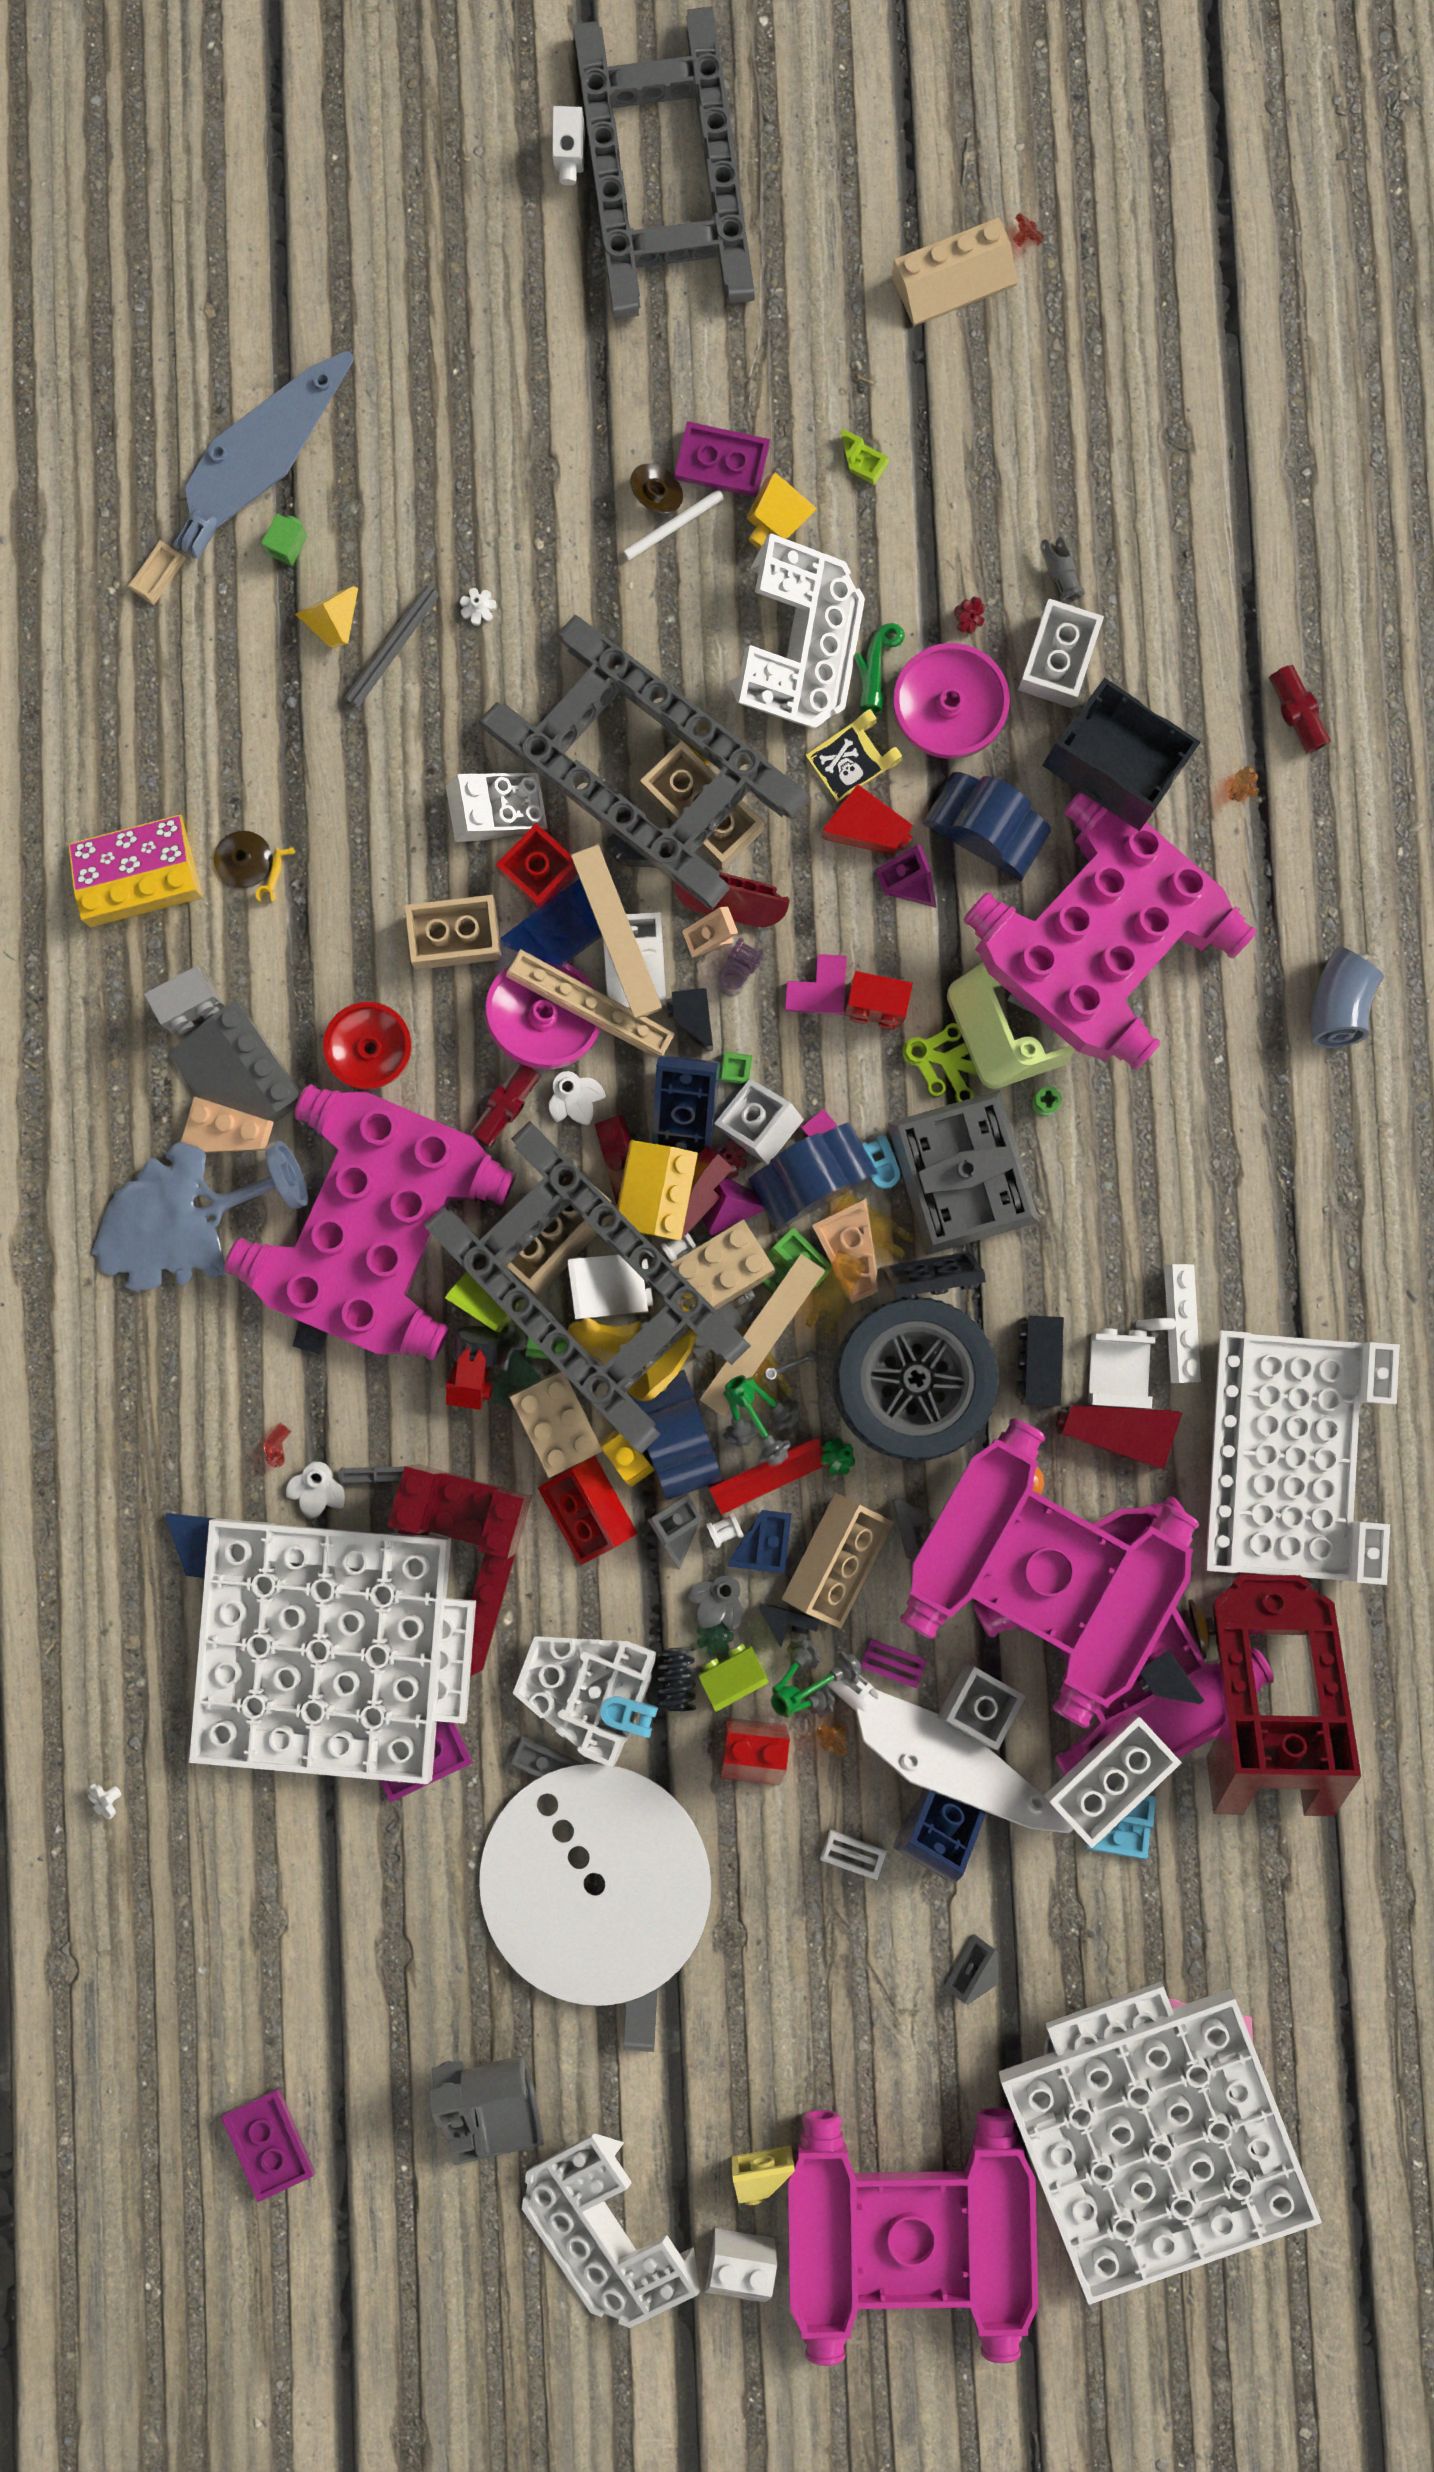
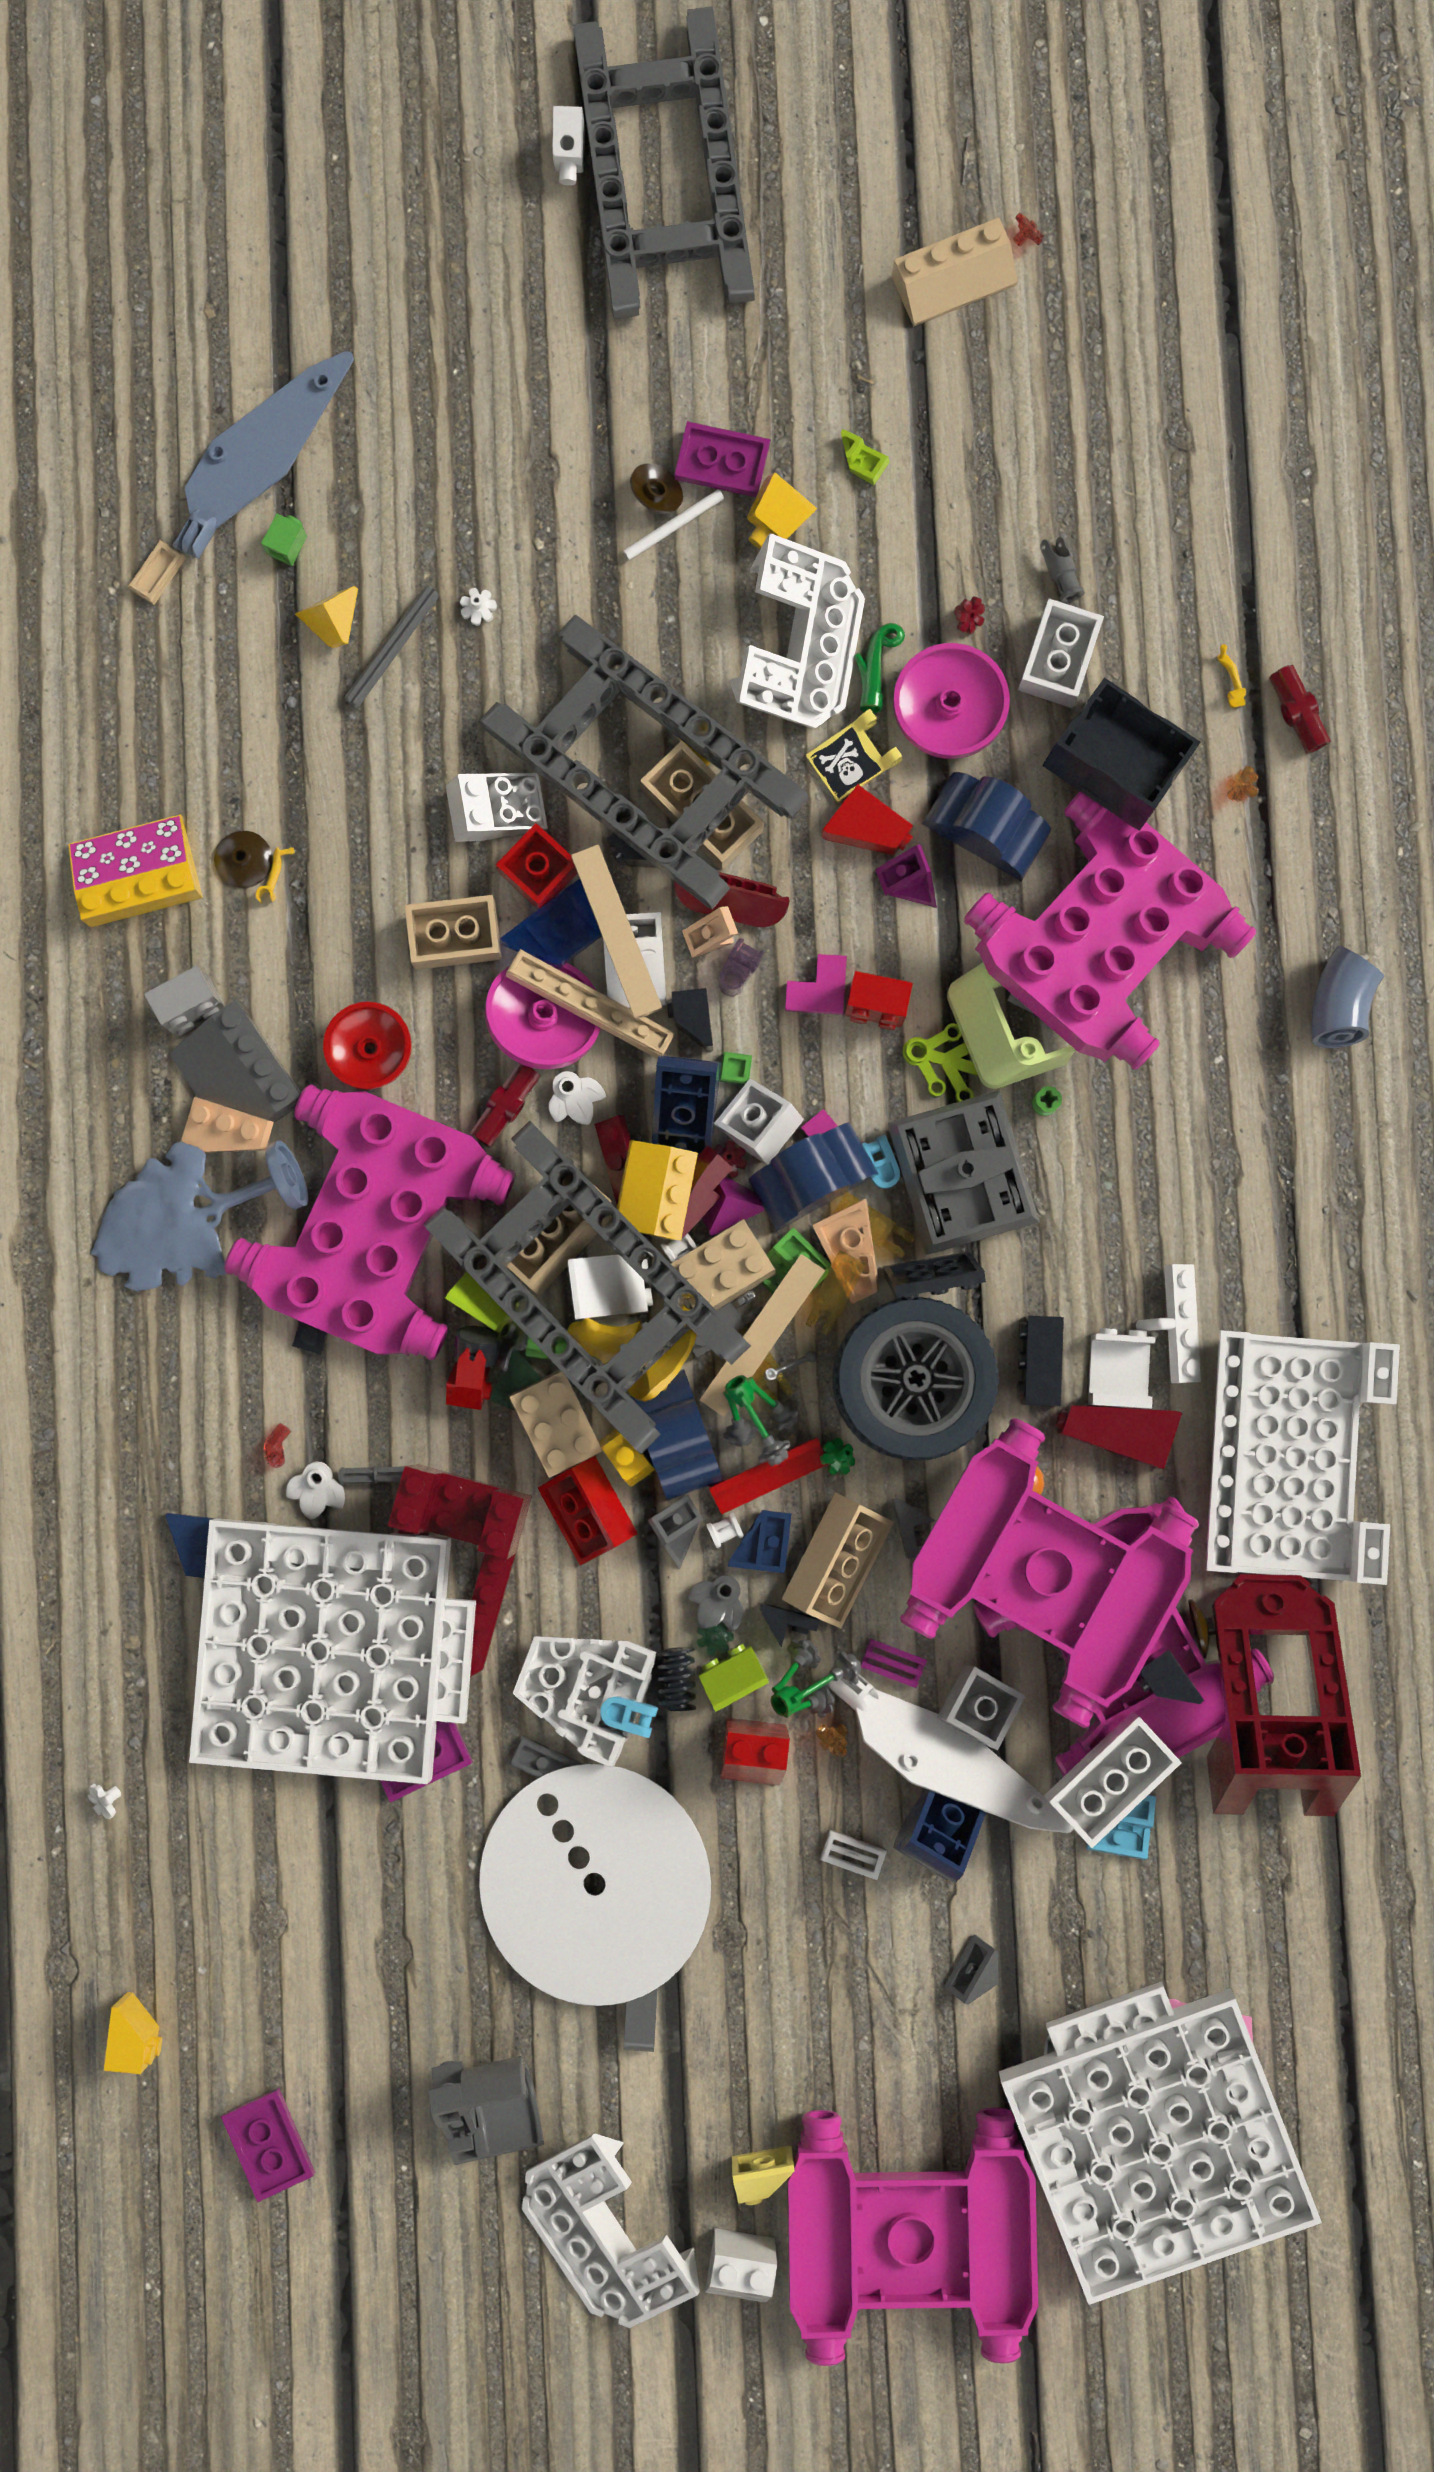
(131, 2037): none -> yellow slope
(1236, 696): none -> yellow piece

